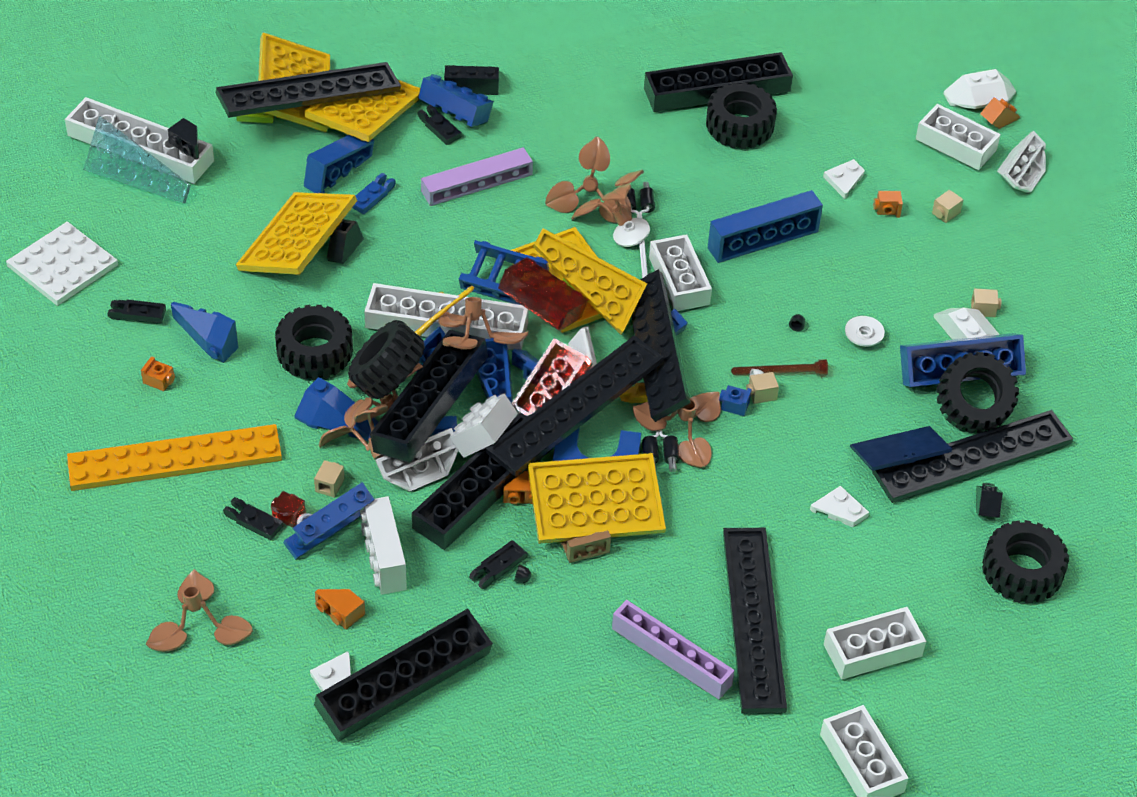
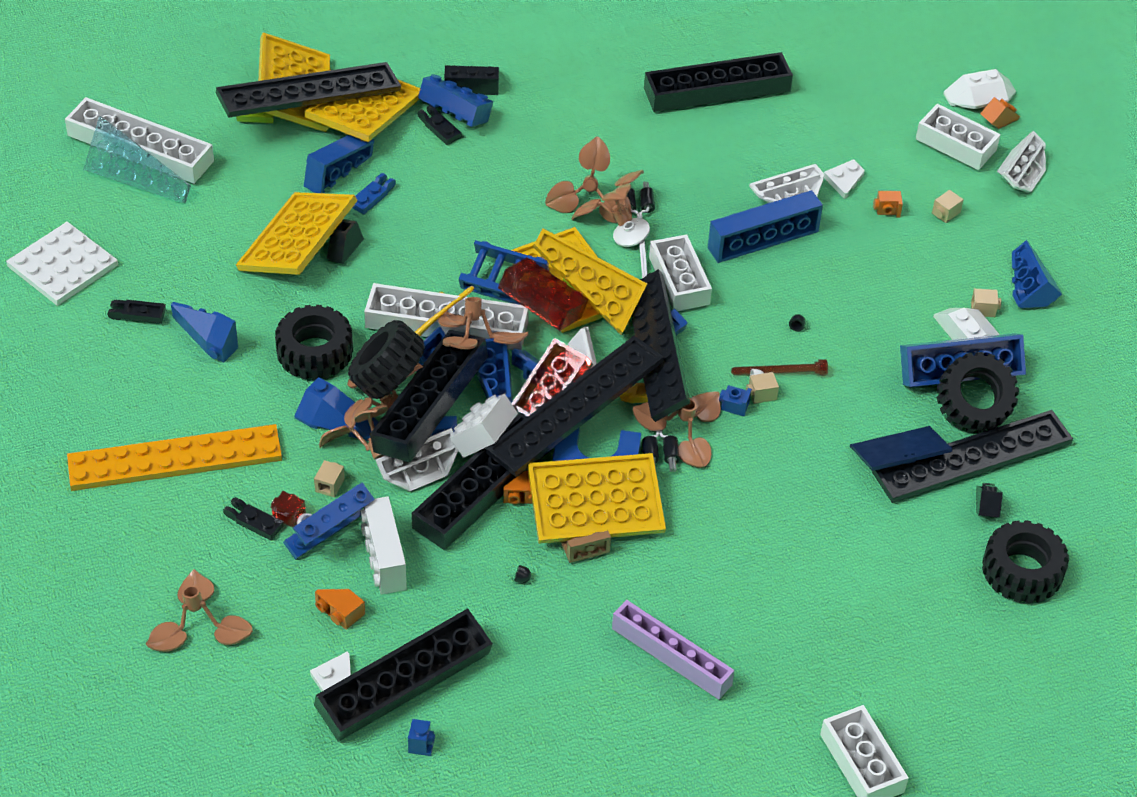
(157, 374): orange brick -> none
(185, 137): black slope -> none
(421, 738): none -> blue brick
(476, 176): lavender brick -> none
(498, 564): black hinge -> none
(738, 130): black tyre -> none
(754, 621): black plate -> none
(789, 184): none -> white wedge
(841, 507): white wing -> none
(864, 331): white dish -> none
(874, 643): white brick -> none
(1032, 280): none -> blue wedge

